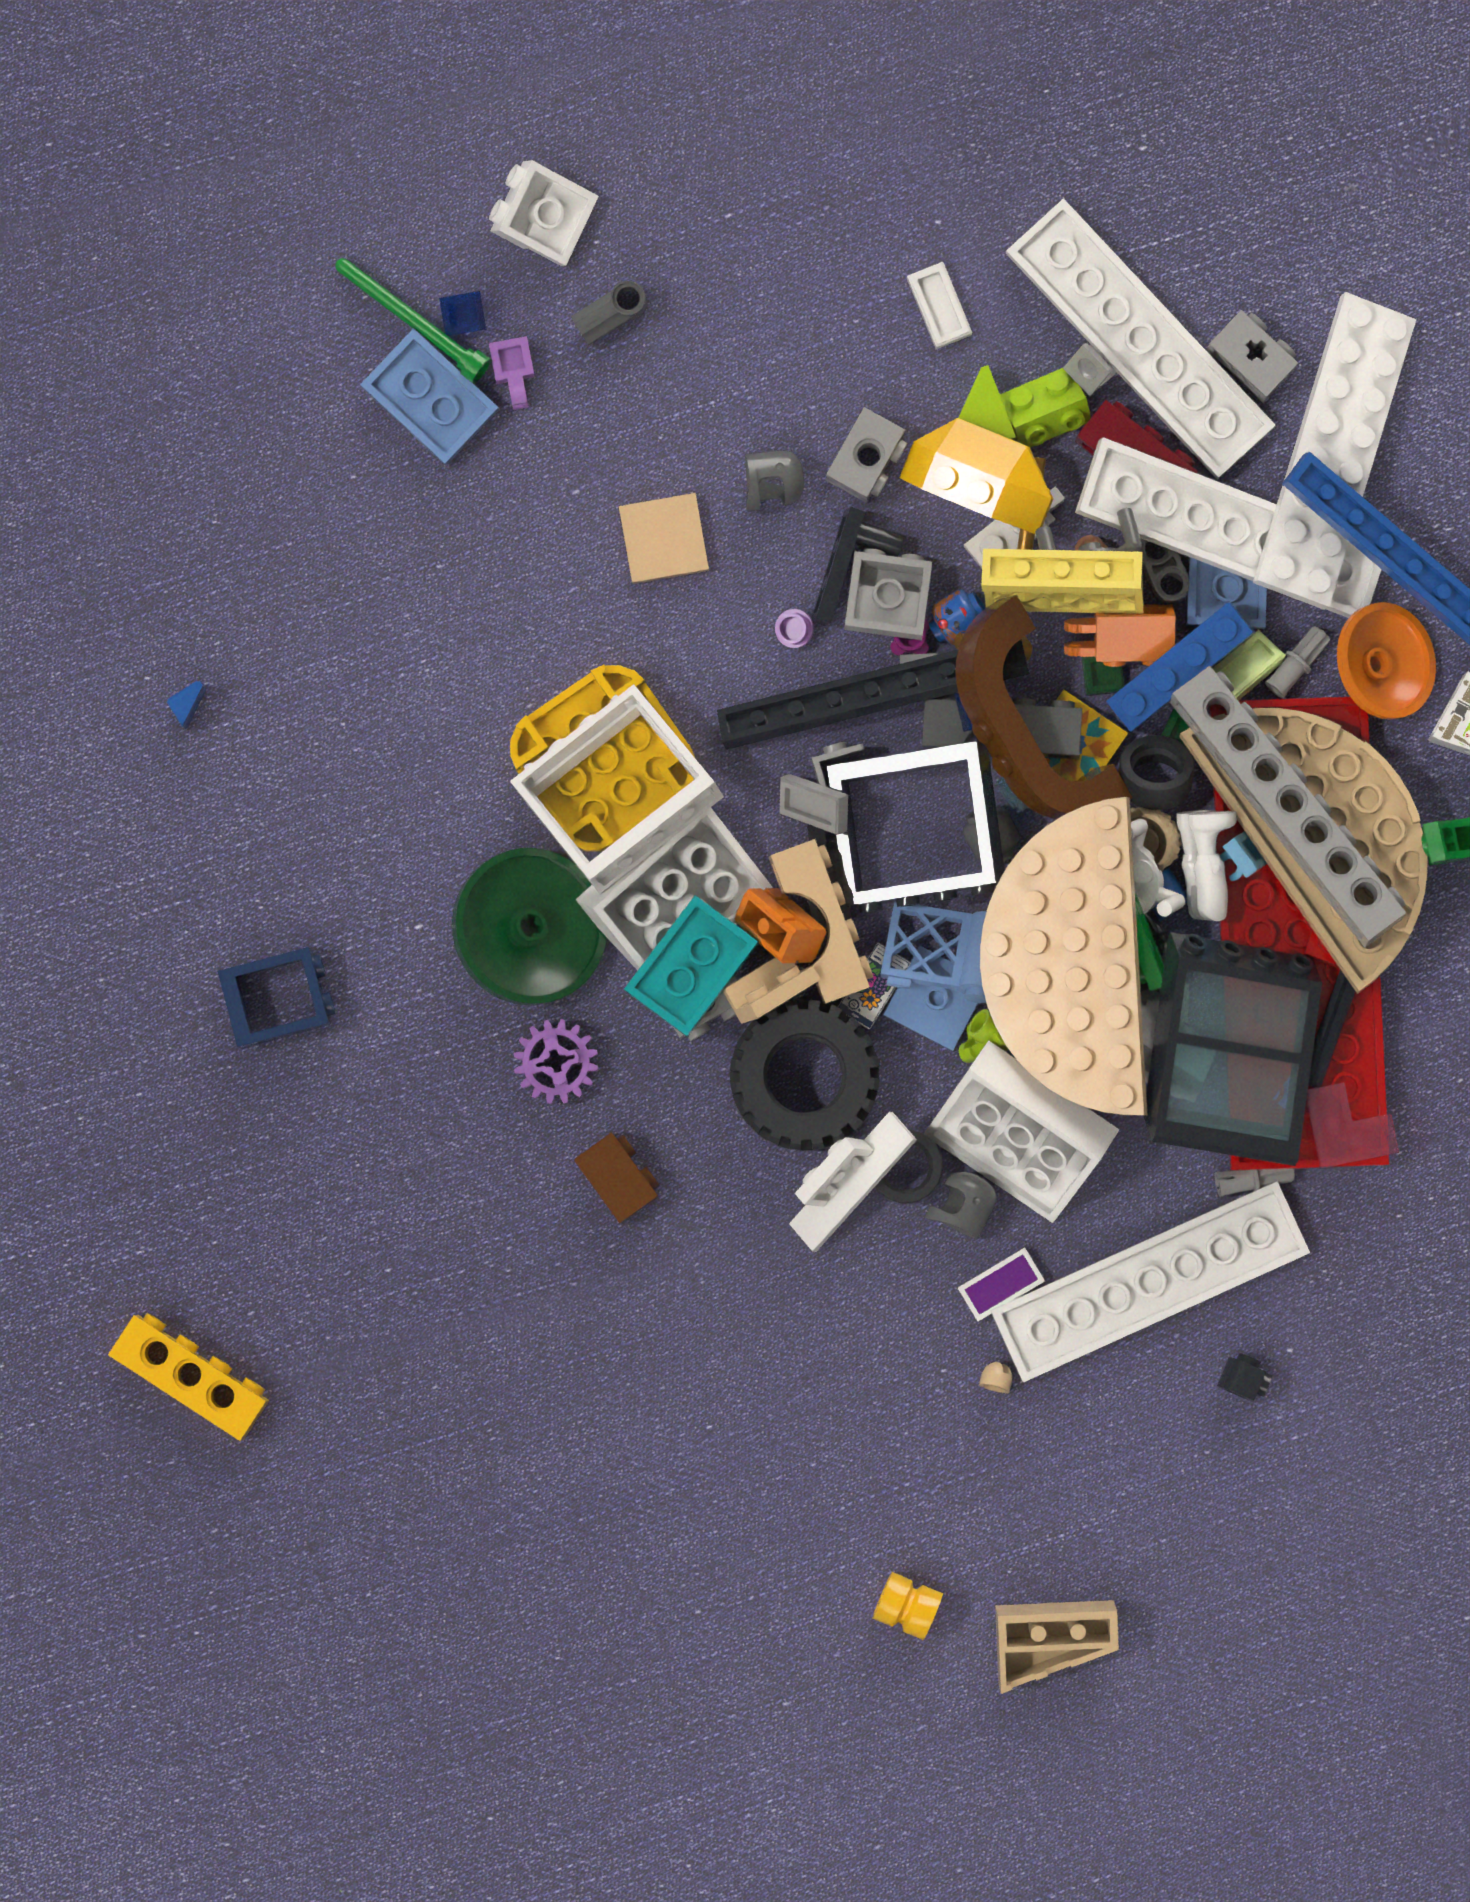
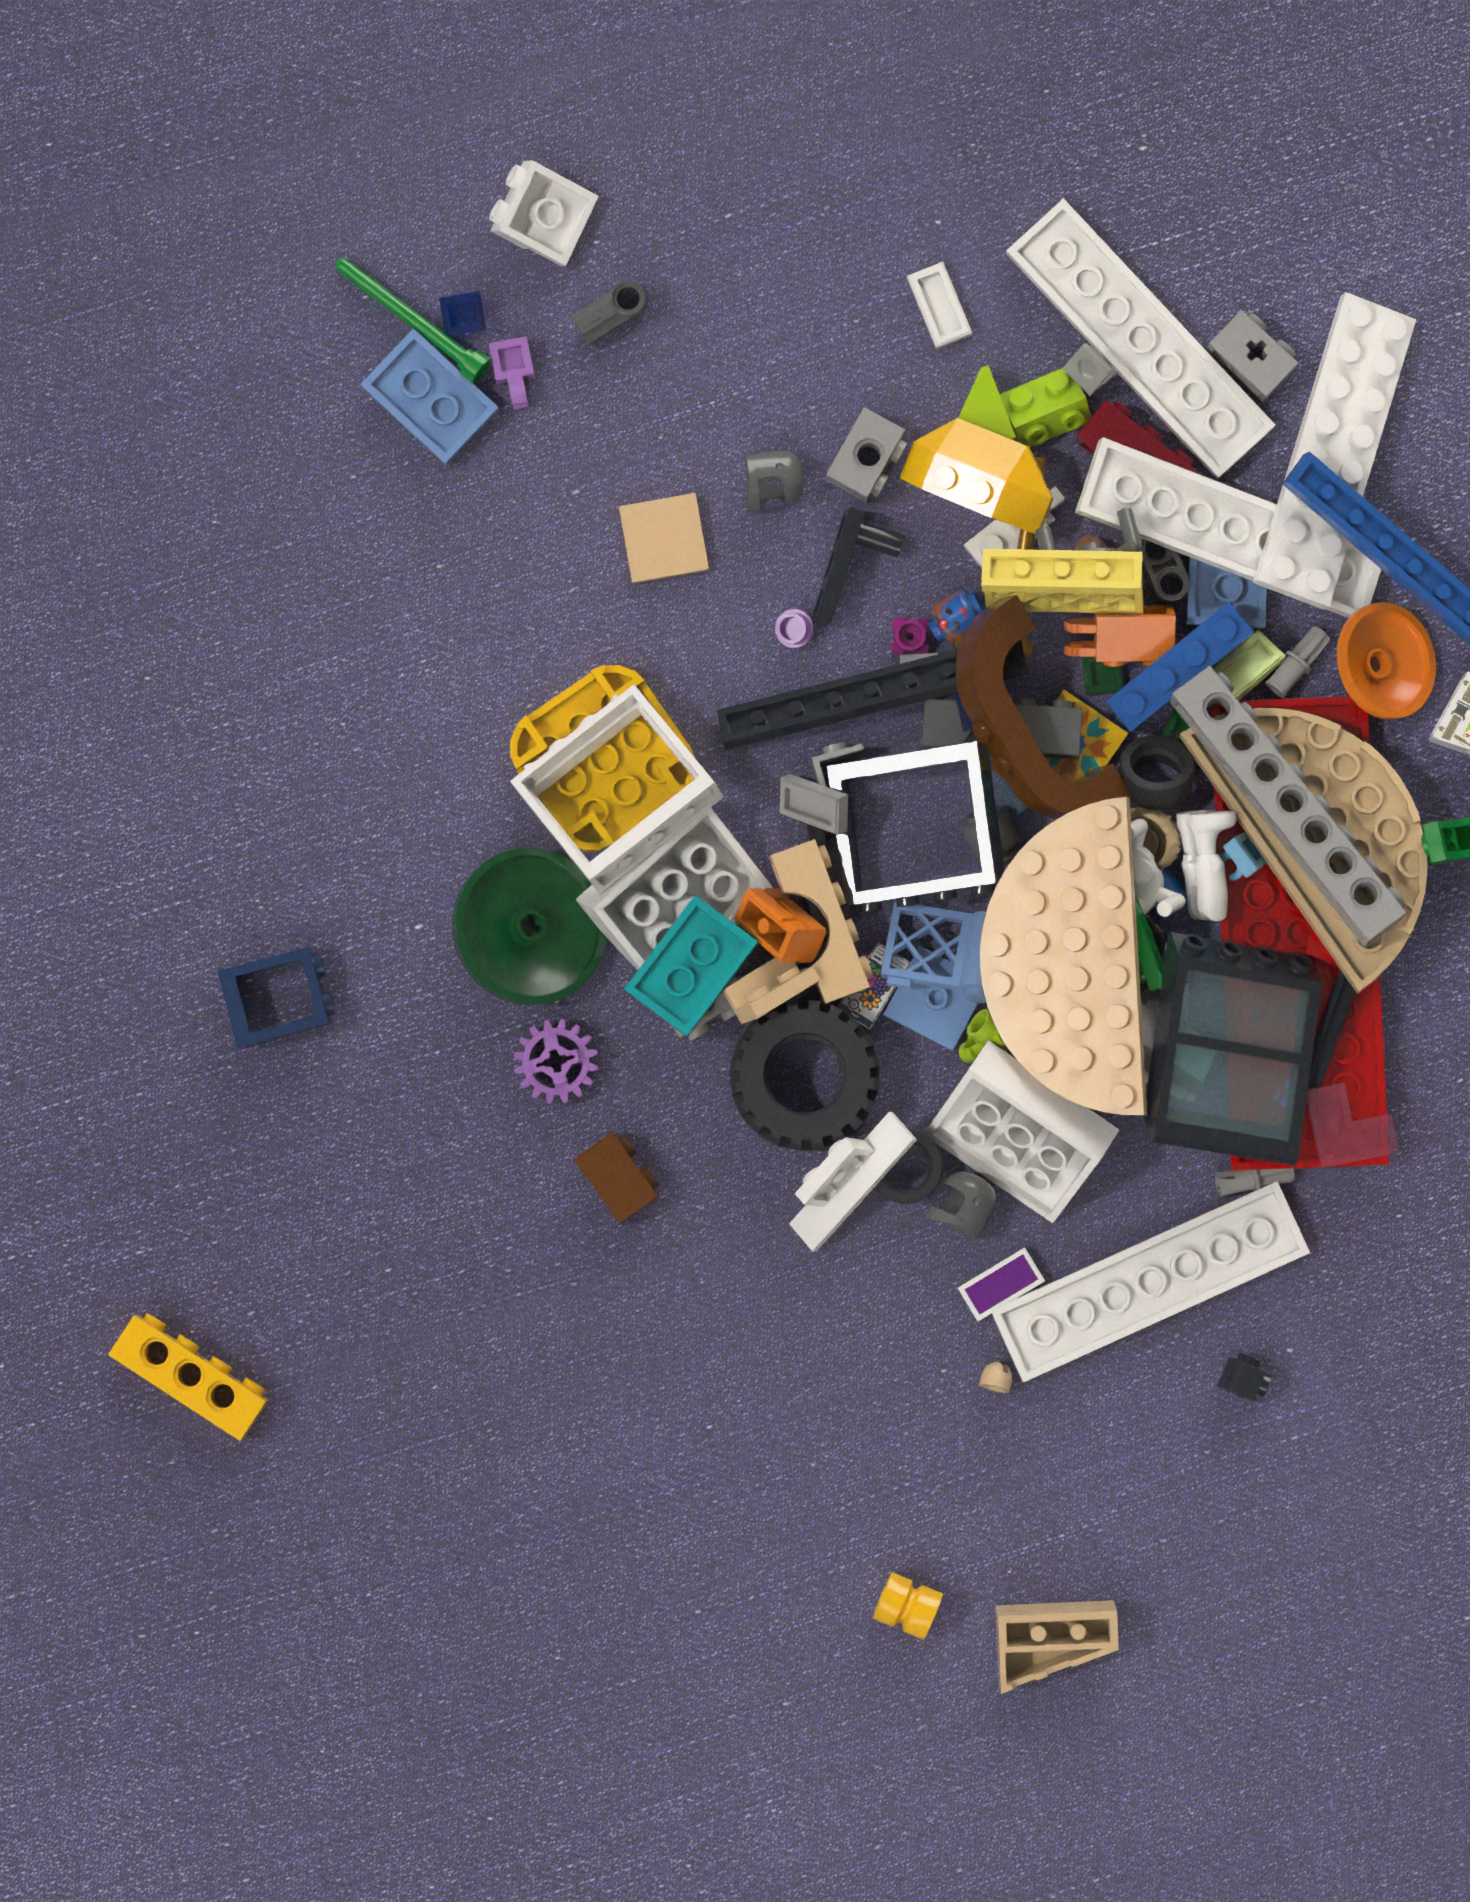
(186, 702): blue slope -> none
(888, 594): light grey plate -> none

